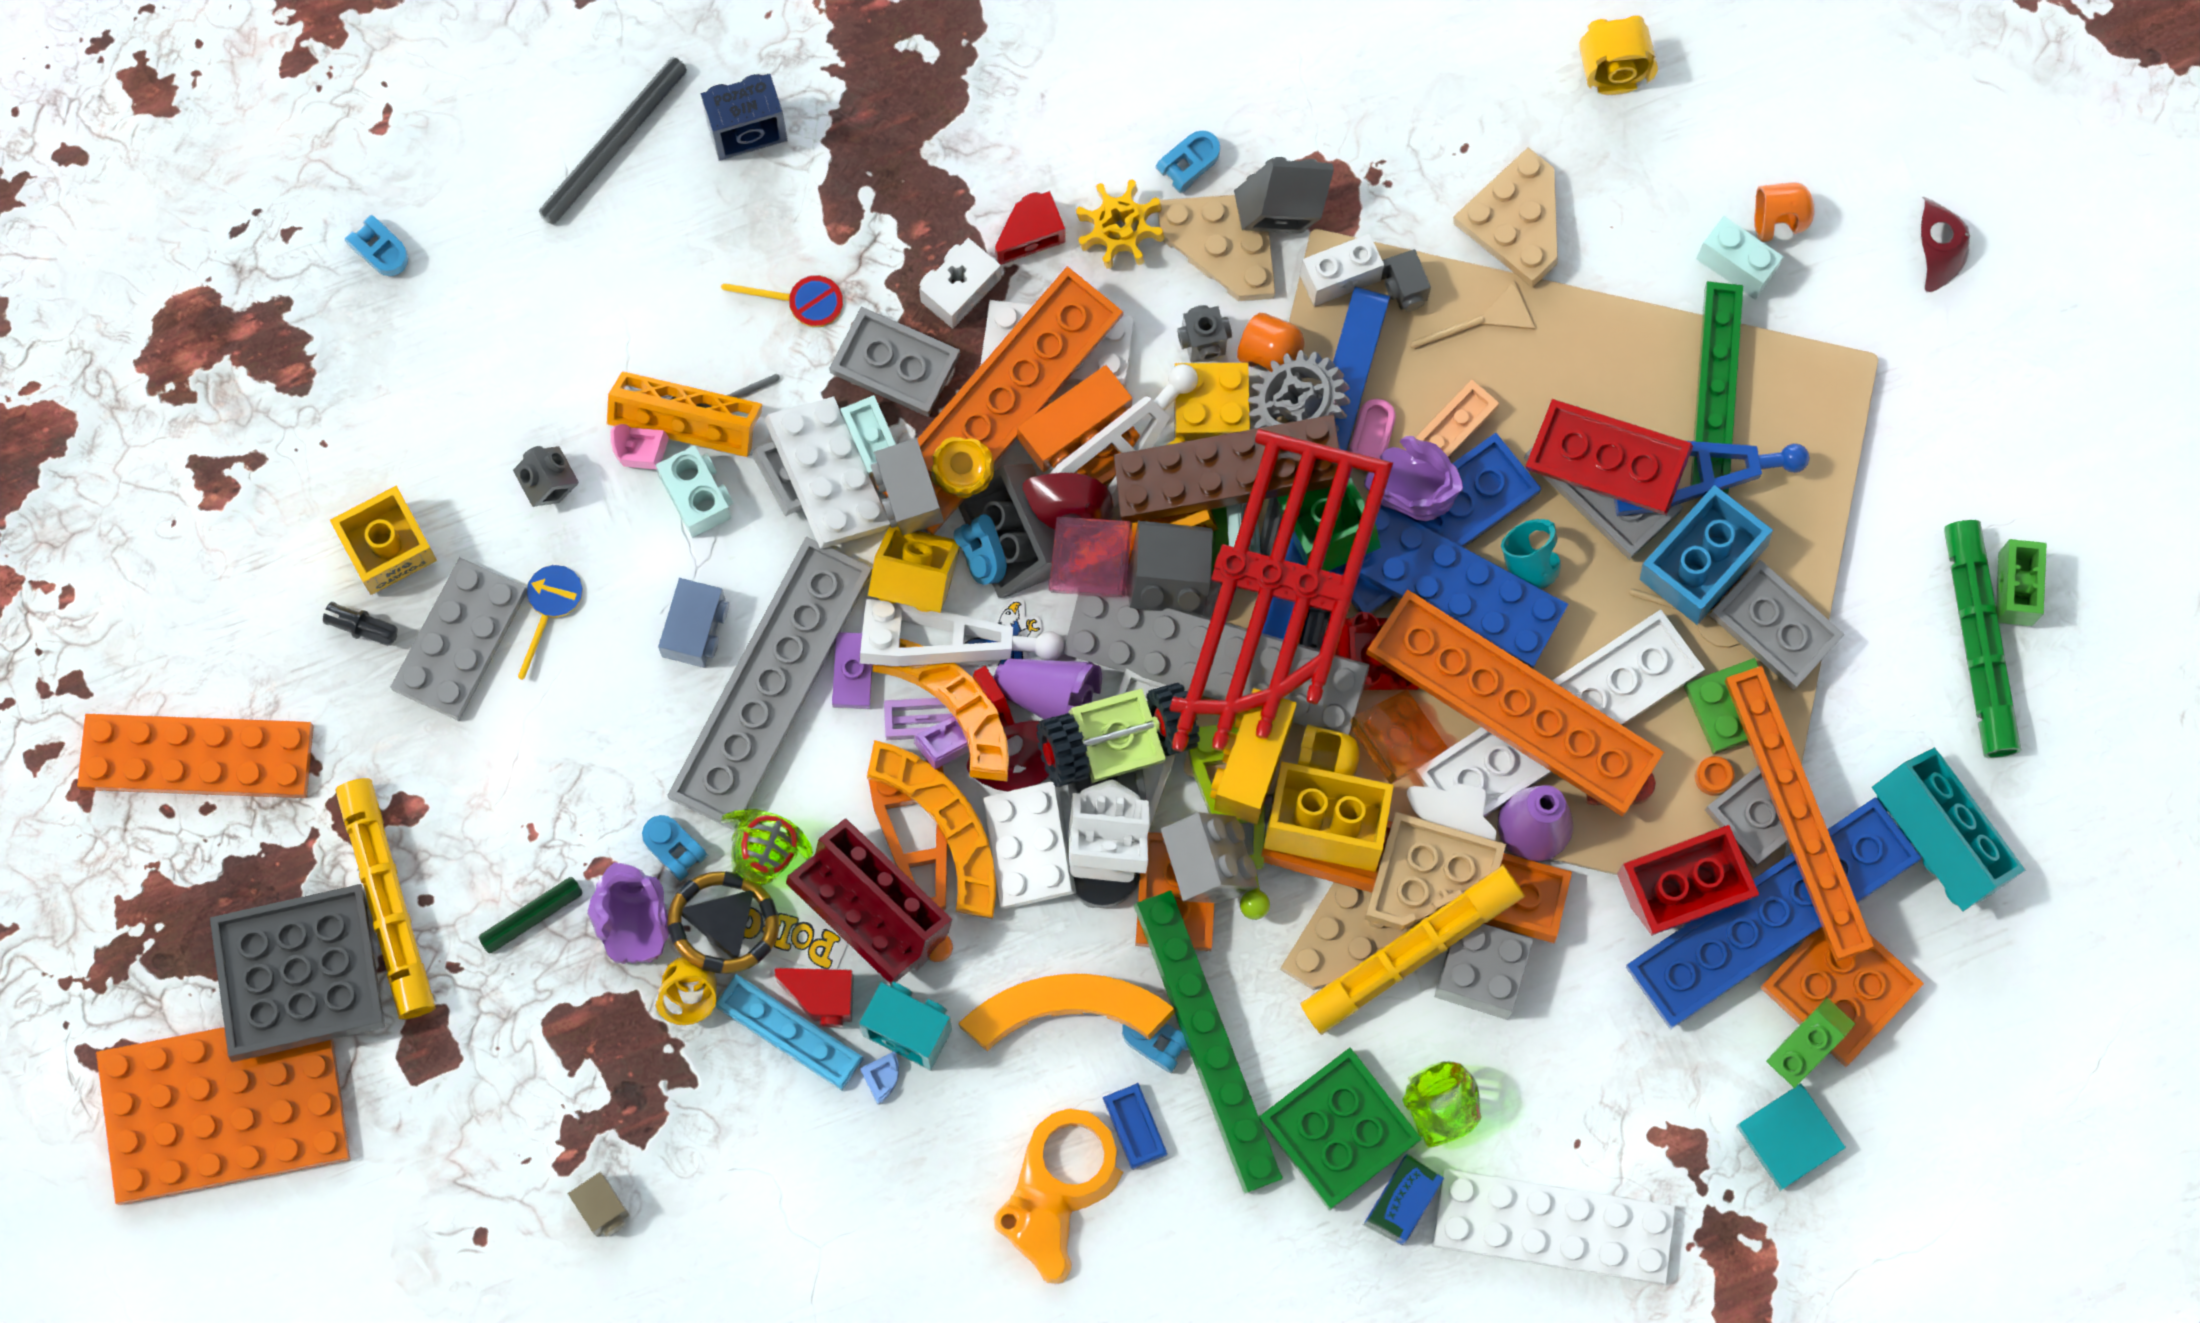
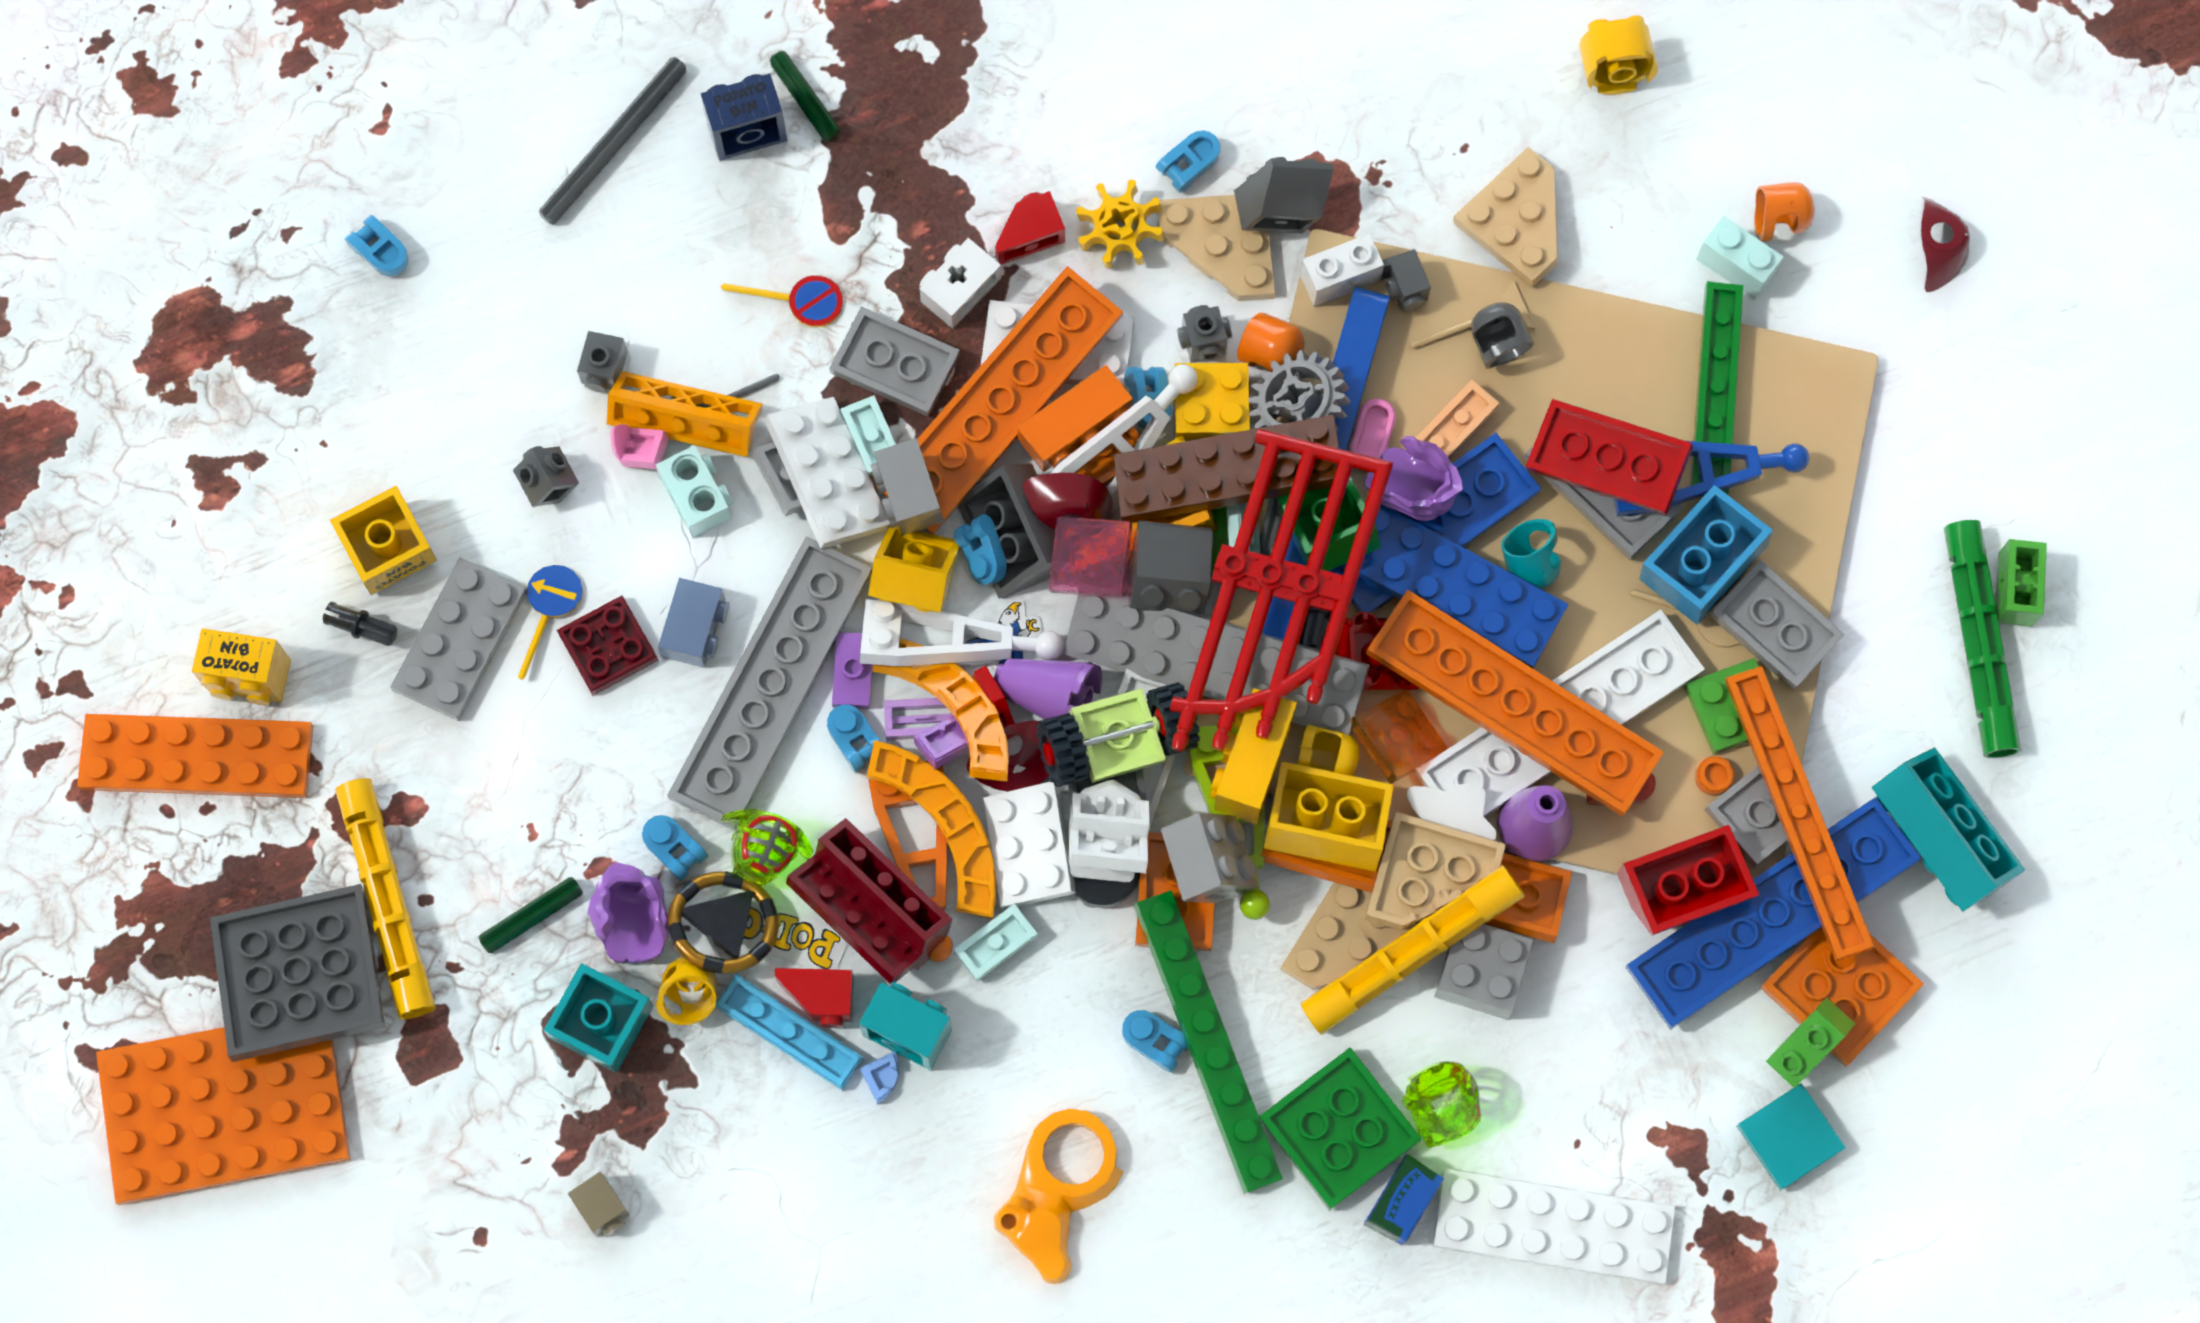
(241, 666): none -> yellow brick
(598, 1018): none -> teal brick
(601, 361): none -> dark grey brick
(607, 645): none -> dark red tile
(804, 95): none -> dark green axle
(846, 727): none -> dark azure plate
(962, 466): yellow hair -> none
(995, 942): none -> light aqua plate
(1063, 996): light orange tile -> none
(1135, 1126): blue tile -> none
(1136, 381): none -> dark azure plate
(1500, 334): none -> dark grey helmet

